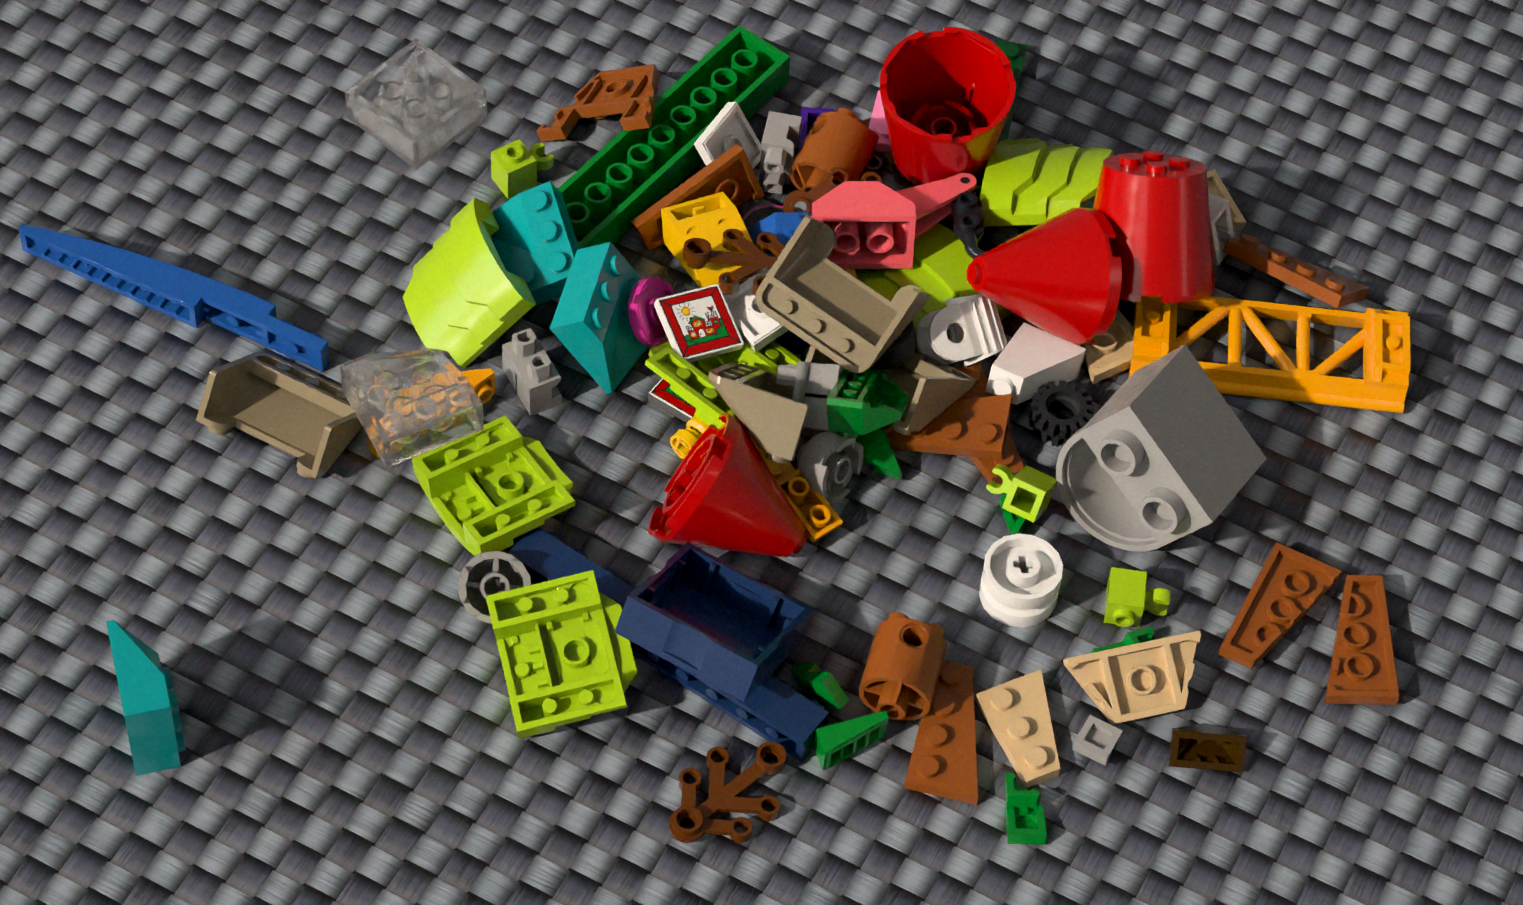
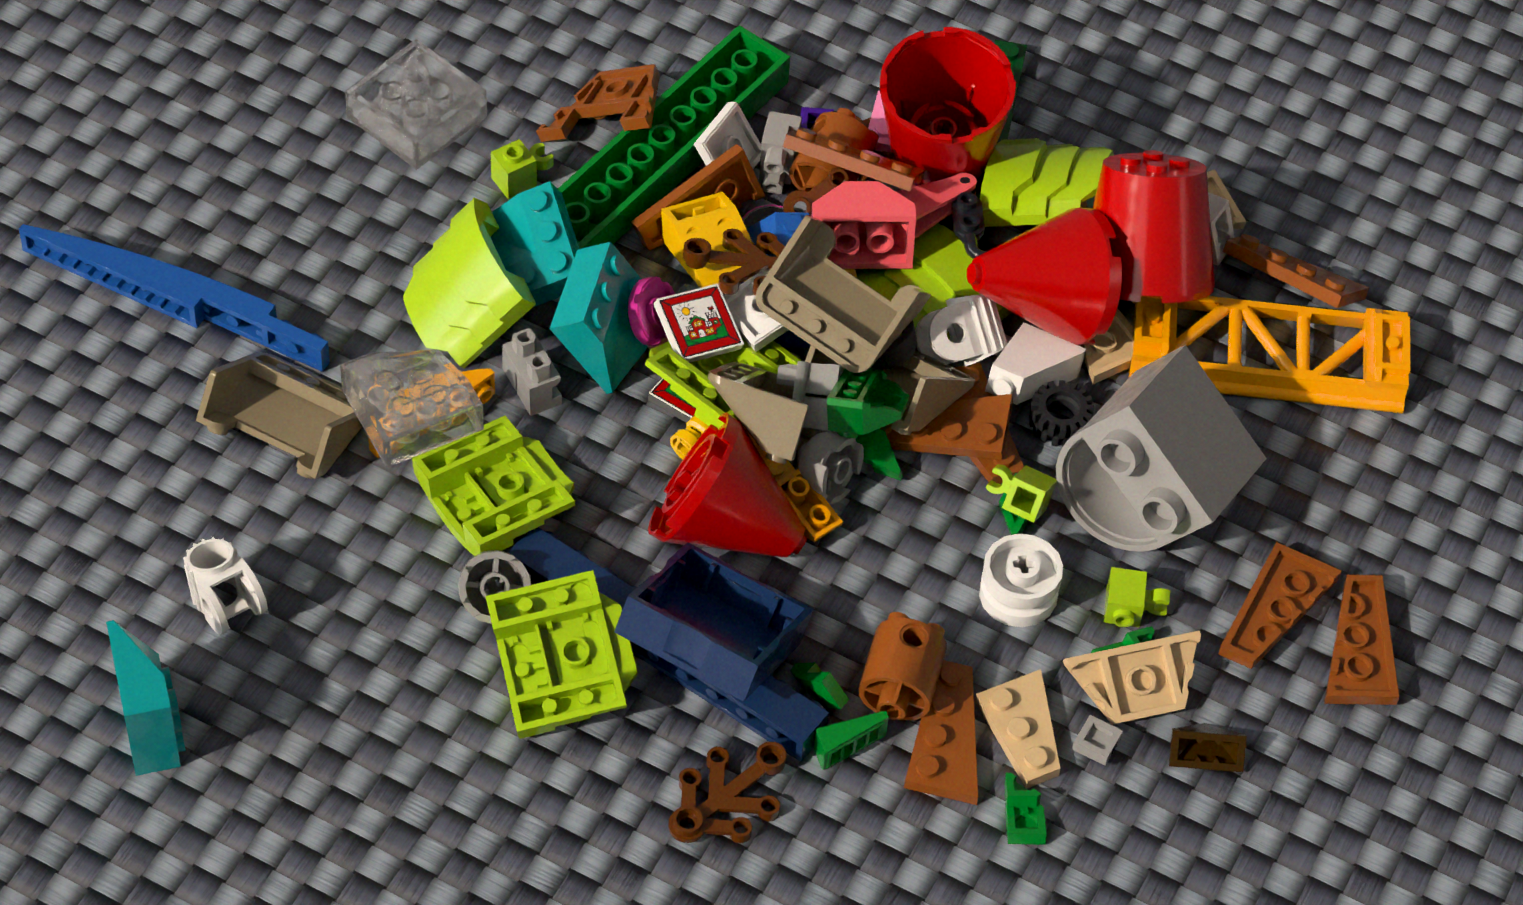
(218, 562): none -> white piece
(853, 159): none -> wing

